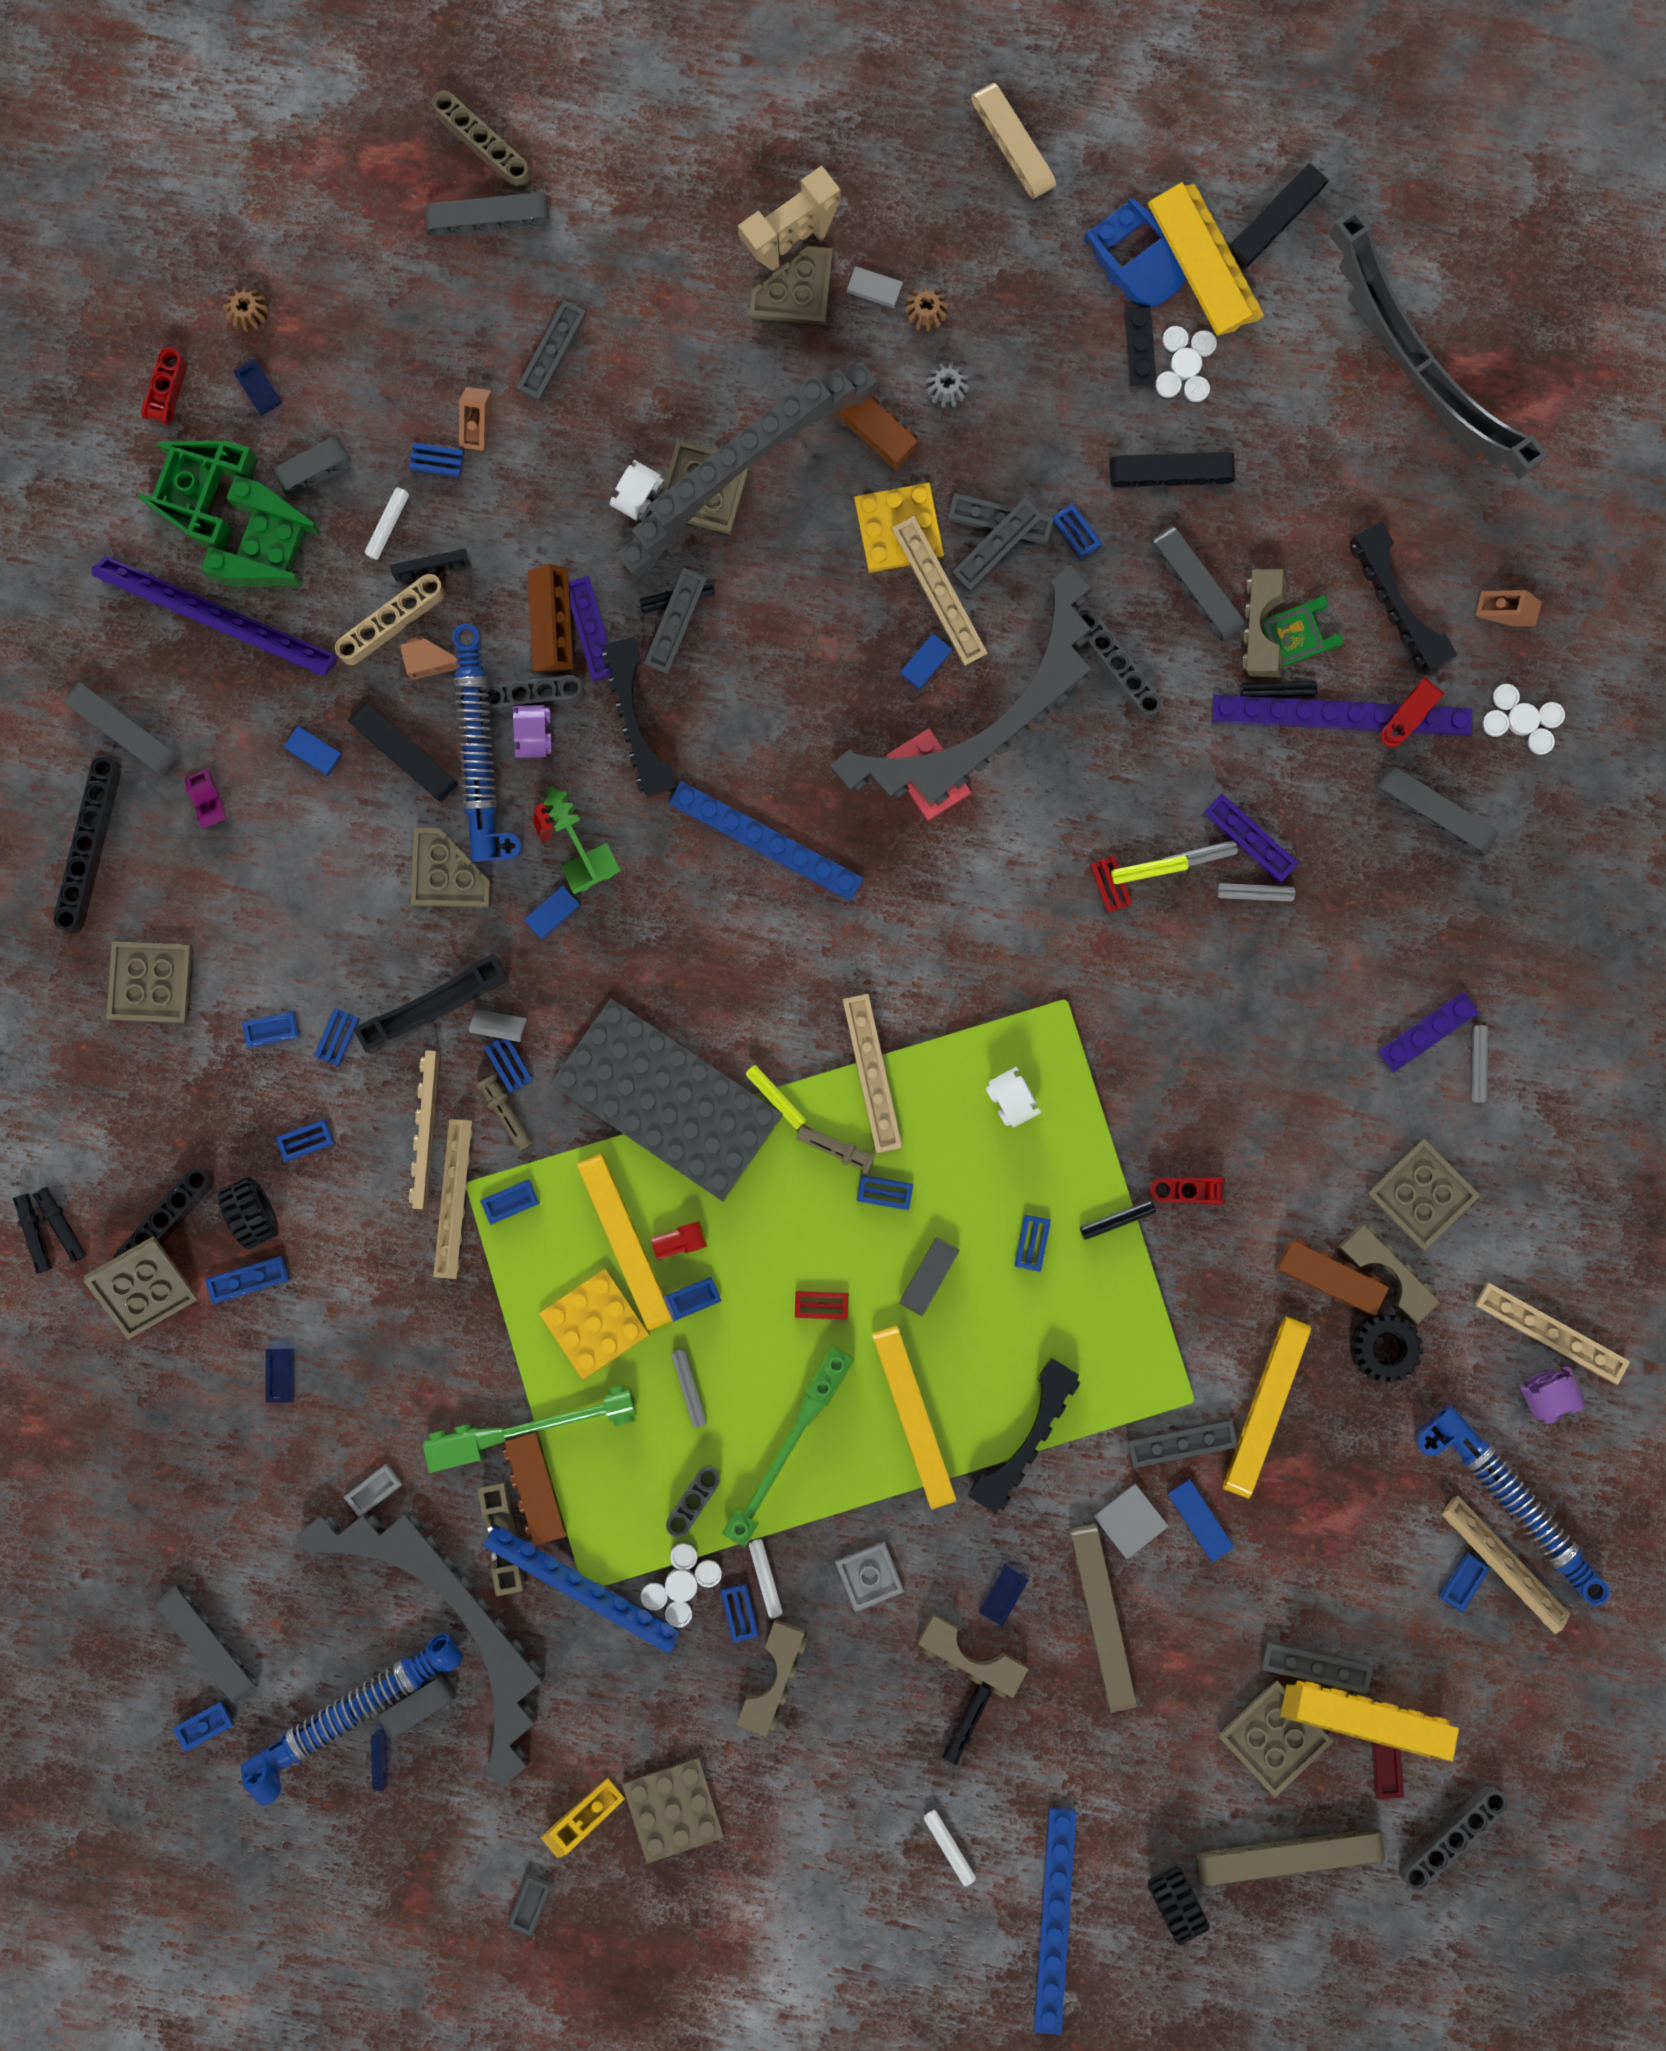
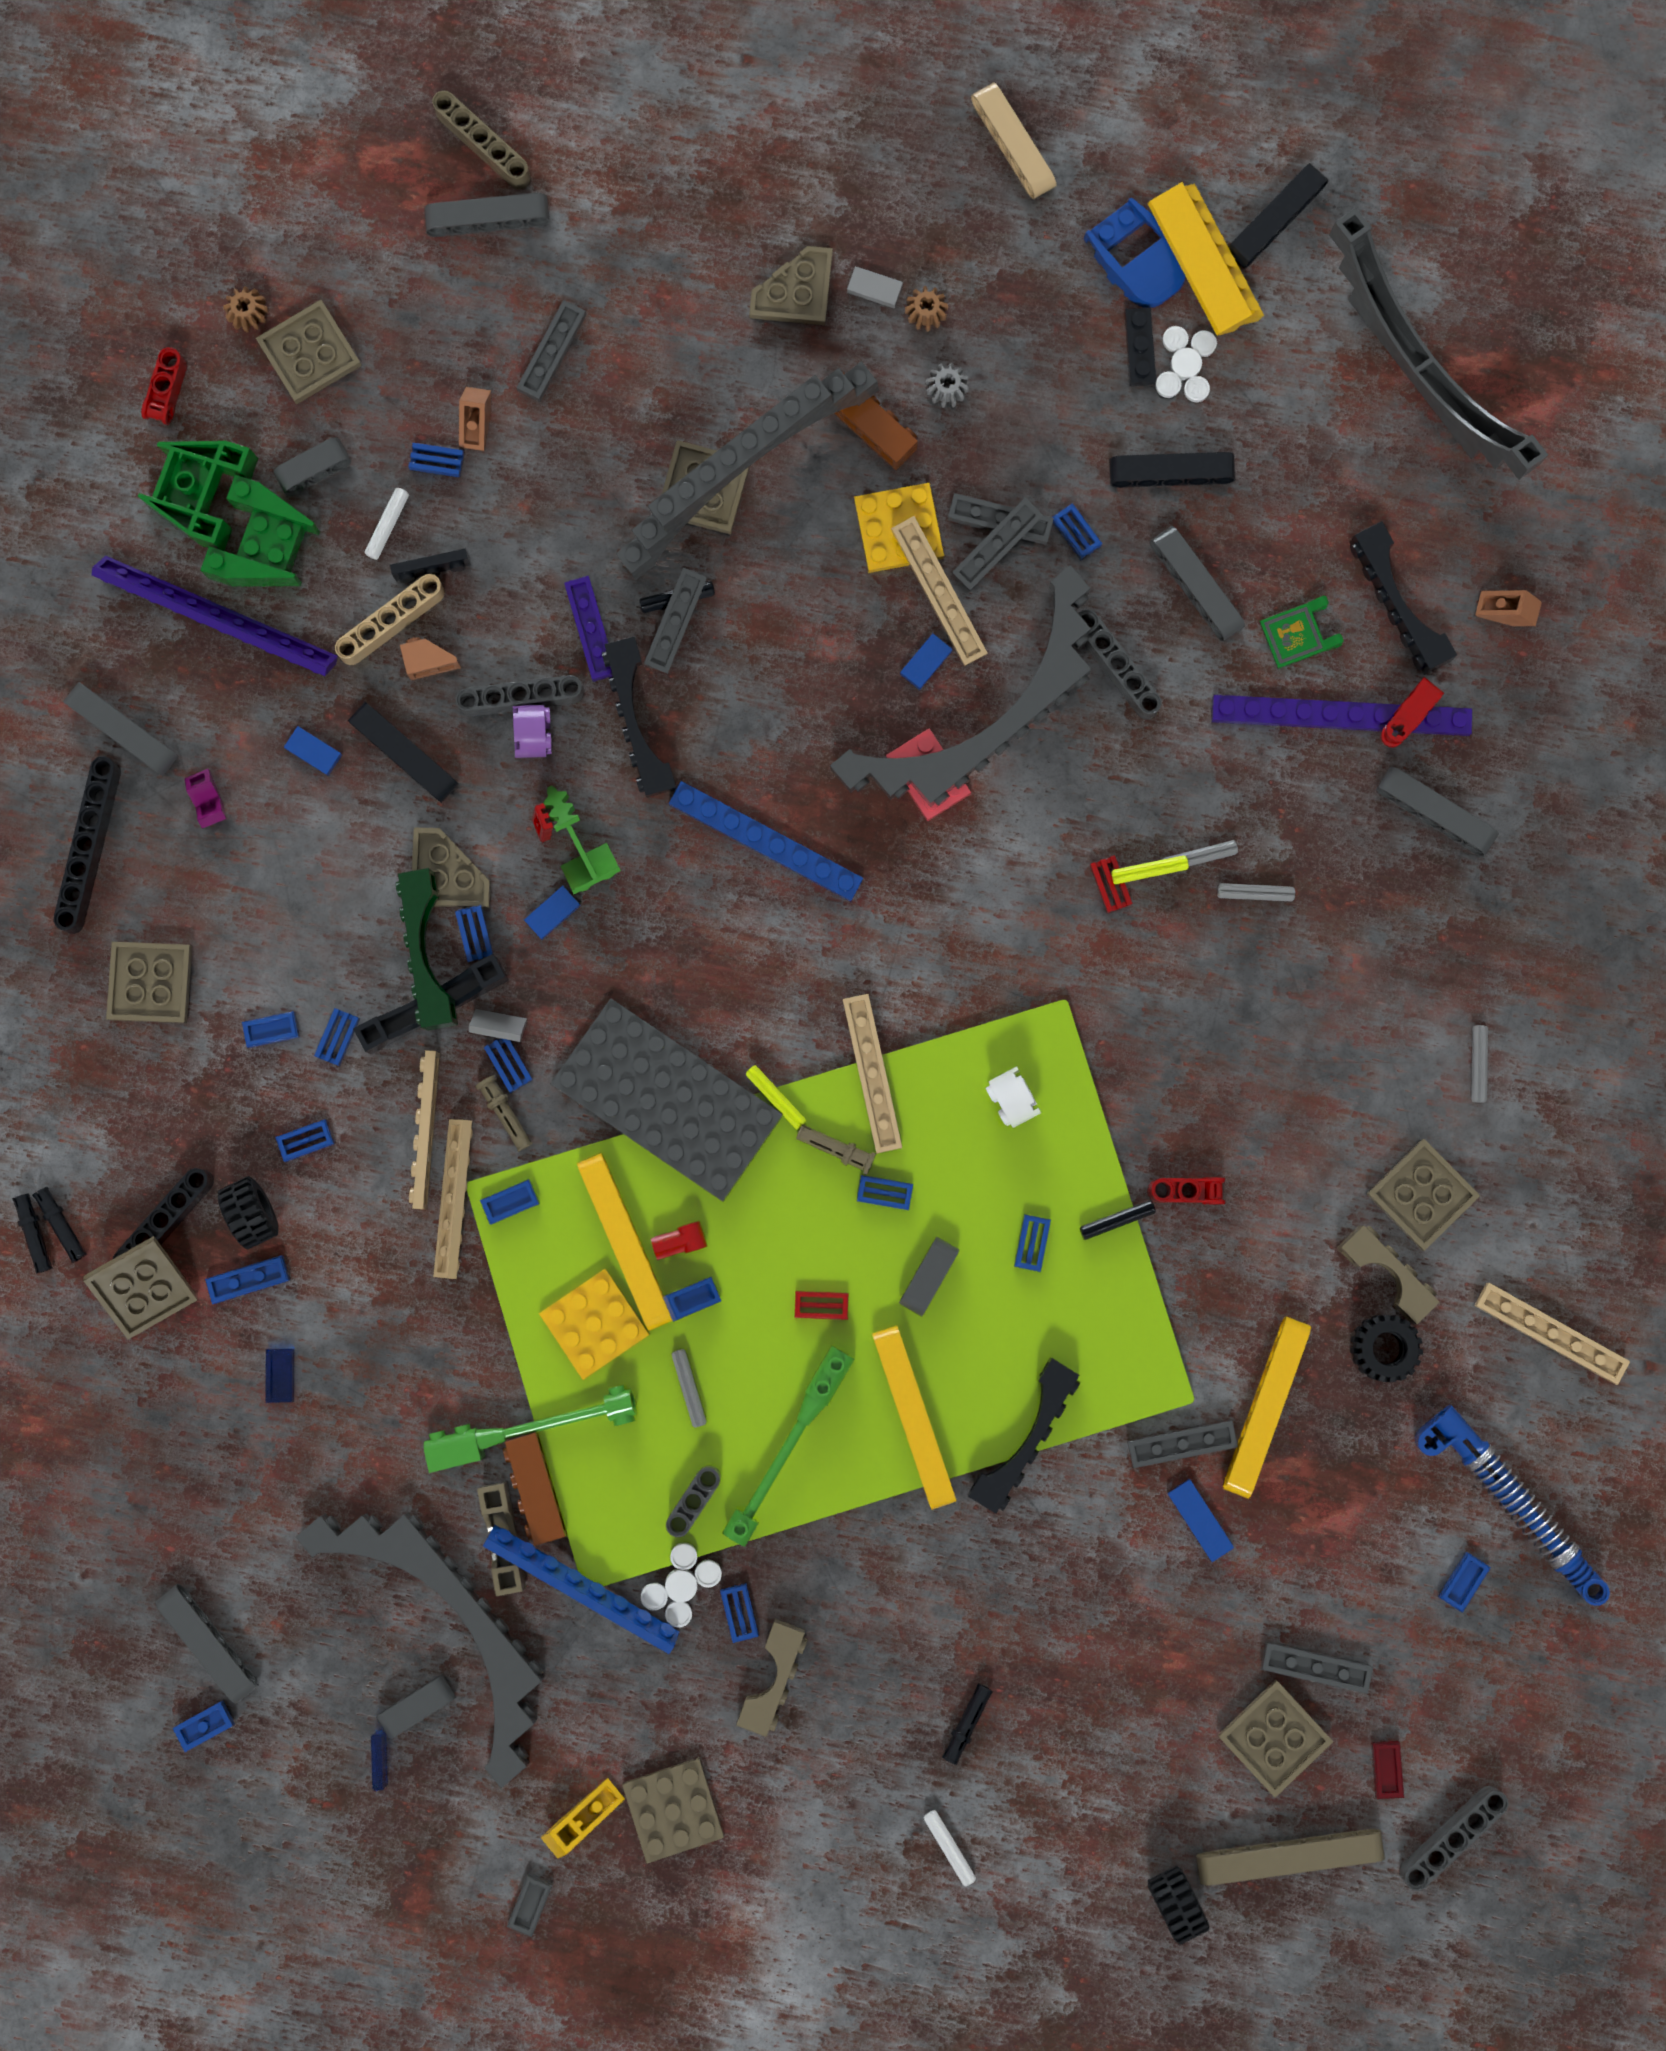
(257, 387): clear blue tile -> none
(262, 1771): blue piece -> none
(308, 351): none -> dark tan plate
(373, 1490): light grey tile -> none
(418, 897): none -> dark green arch
(476, 753): blue piece -> none
(479, 954): none -> blue tile
(550, 619): dark orange brick -> none
(636, 490): white brick -> none
(765, 1578): white axle -> none
(793, 221): tan wedge -> none
(869, 1576): light grey tile -> none
(1002, 1672): dark tan arch -> none
(1003, 1595): clear blue tile -> none
(1055, 1920): blue plate -> none
(1102, 1618): dark tan beam -> none
(1130, 1521): light grey tile -> none
(1250, 838): dark purple plate -> none
(1266, 591): dark tan arch -> none
(1278, 689): black axle -> none
(1331, 1277): dark orange brick -> none
(1371, 1722): yellow brick -> none
(1427, 1032): dark purple plate -> none
(1506, 1564): tan plate -> none
(1523, 719): white piece -> none
(1553, 1394): medium lavender brick -> none

